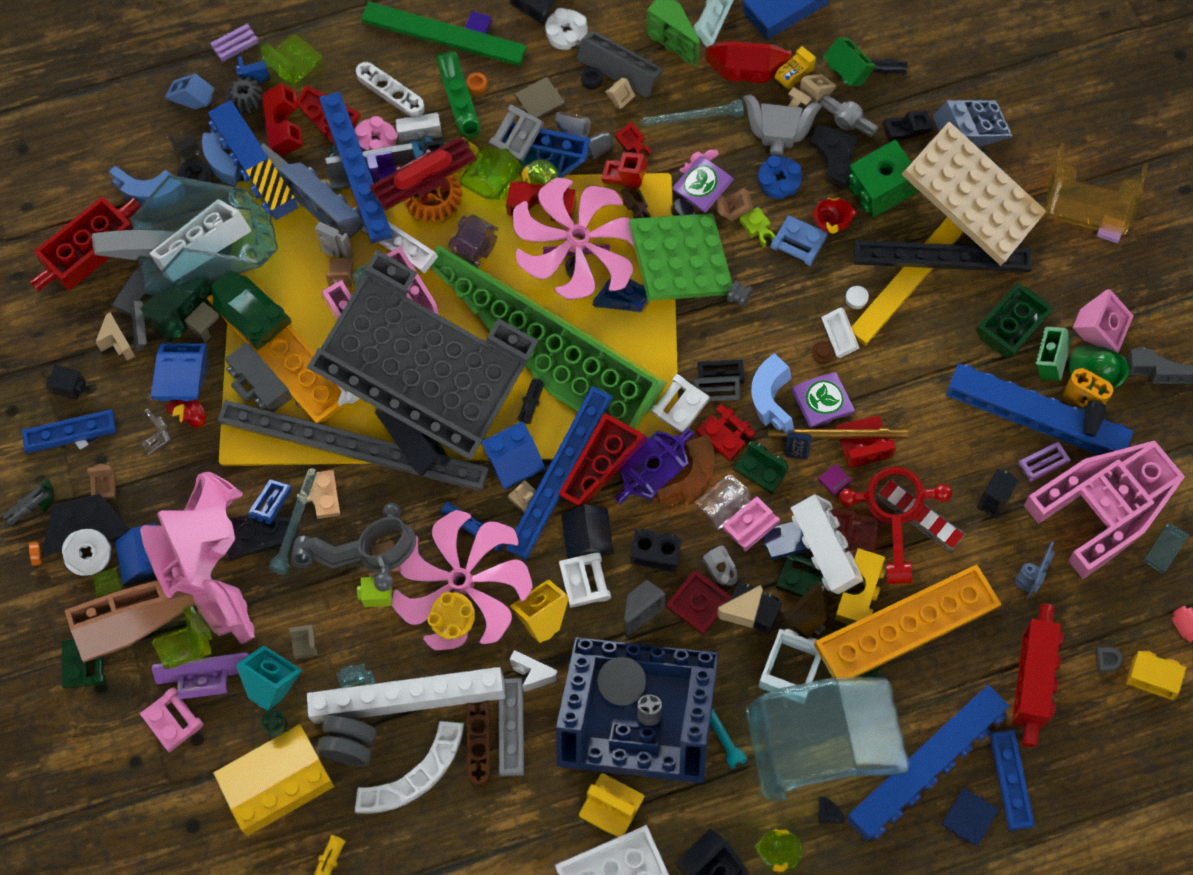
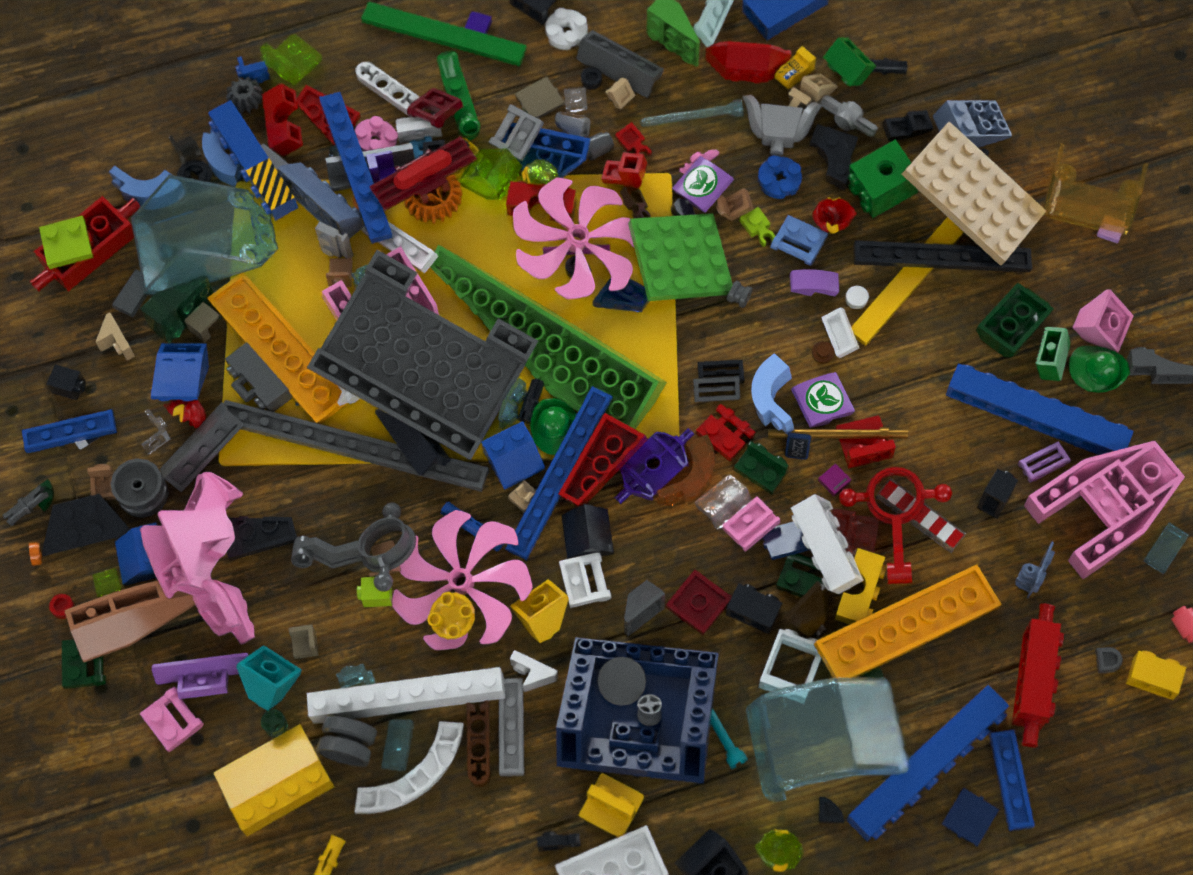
(59, 604): none -> red tile
(66, 242): none -> lime plate
(73, 556): white plate -> none
(128, 243): light grey slope -> none
(138, 326): dark grey tile -> none
(139, 488): none -> dark grey wheel
(184, 644): clear neon green bracket -> none
(191, 91): medium blue slope -> none
(201, 447): none -> dark grey panel
(208, 231): white wedge -> none
(233, 40): lavender tile -> none
(248, 309): dark green slope -> none
(273, 503): blue tile -> none
(280, 562): clear light blue piece -> none
(324, 495): light nougat plate -> none
(397, 744): none -> clear light blue slope
(437, 101): none -> dark red plate
(473, 239): brick -> none
(476, 83): orange tile -> none
(509, 410): none -> clear light blue slope
(551, 423): none -> green hat
(552, 841): none -> black plate
(575, 99): none -> clear plate
(654, 556): black brick -> none
(685, 409): white plate -> none
(721, 567): light grey rock -> none
(742, 609): tan slope -> none
(811, 281): none -> medium lavender slope
(1079, 386): light orange connector -> none
(1093, 417): black cone -> none

